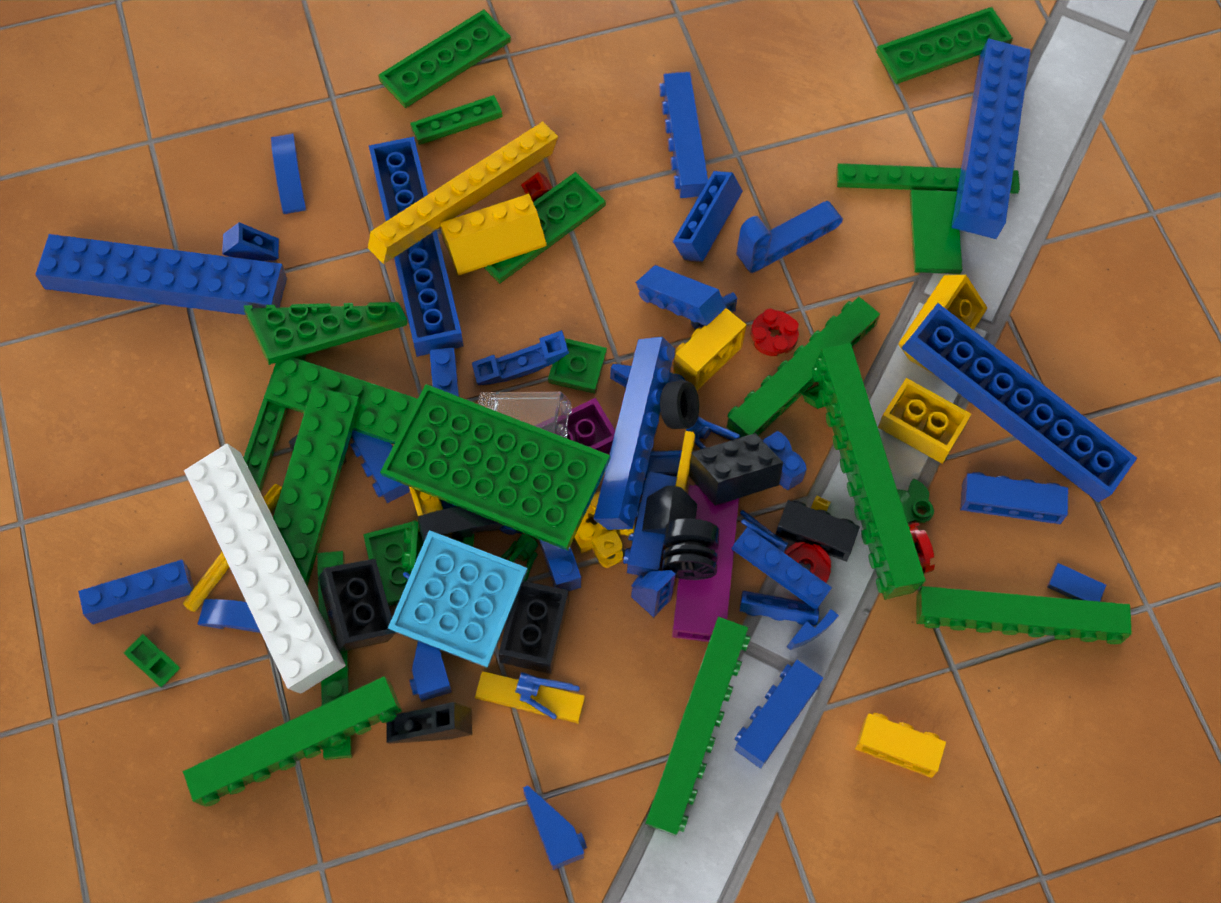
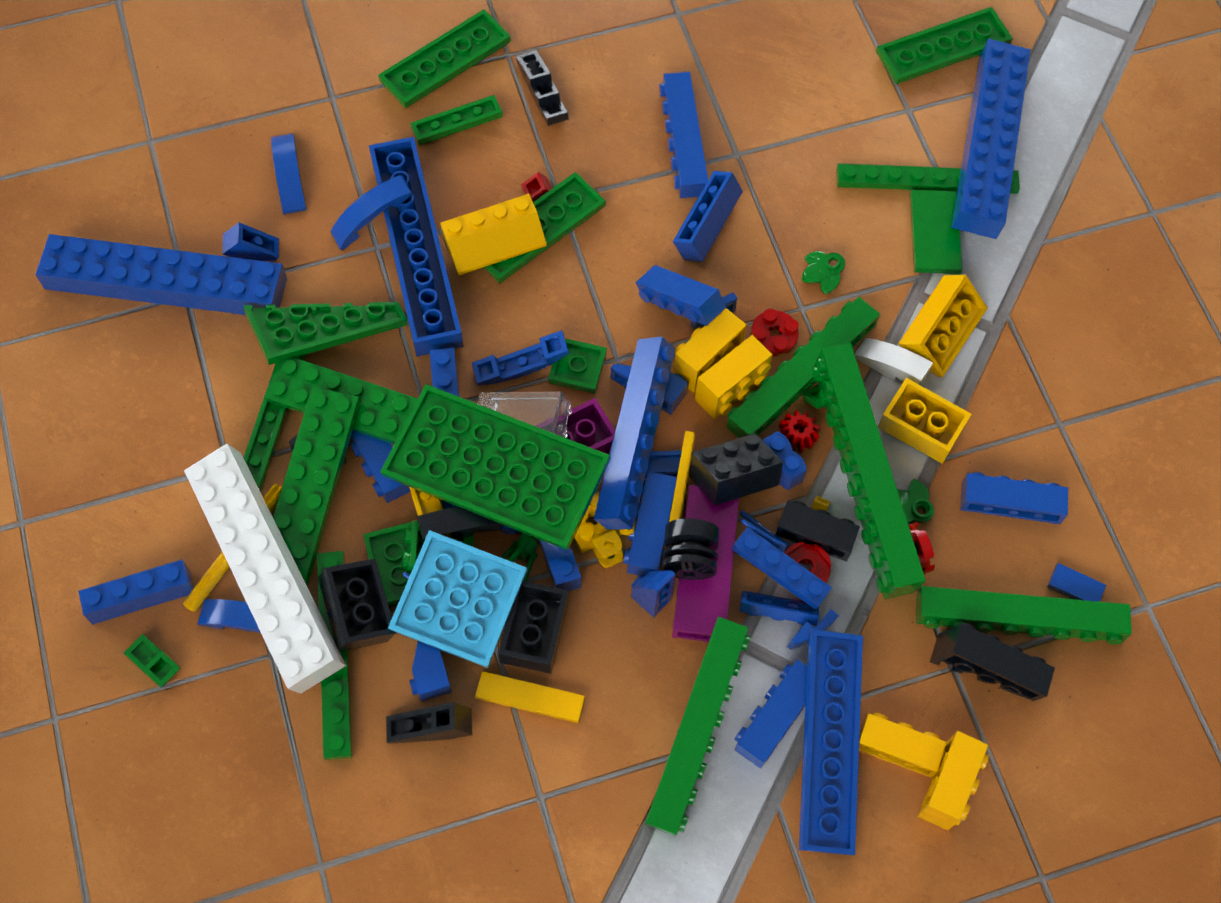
(291, 742): green brick -> none
(367, 207): none -> blue slope
(461, 192): yellow brick -> none
(529, 685): blue plant -> none
(542, 88): none -> black slope
(557, 834): blue slope -> none
(665, 506): black slope -> none
(679, 405): black tyre -> none
(703, 429): blue plant -> none
(733, 377): none -> yellow brick
(762, 247): blue beam -> none
(805, 425): none -> red gear
(822, 272): none -> green plate
(831, 743): none -> blue plate
(893, 361): none -> white slope
(954, 782): none -> yellow brick
(993, 661): none -> black wedge
(1019, 403): blue brick -> none

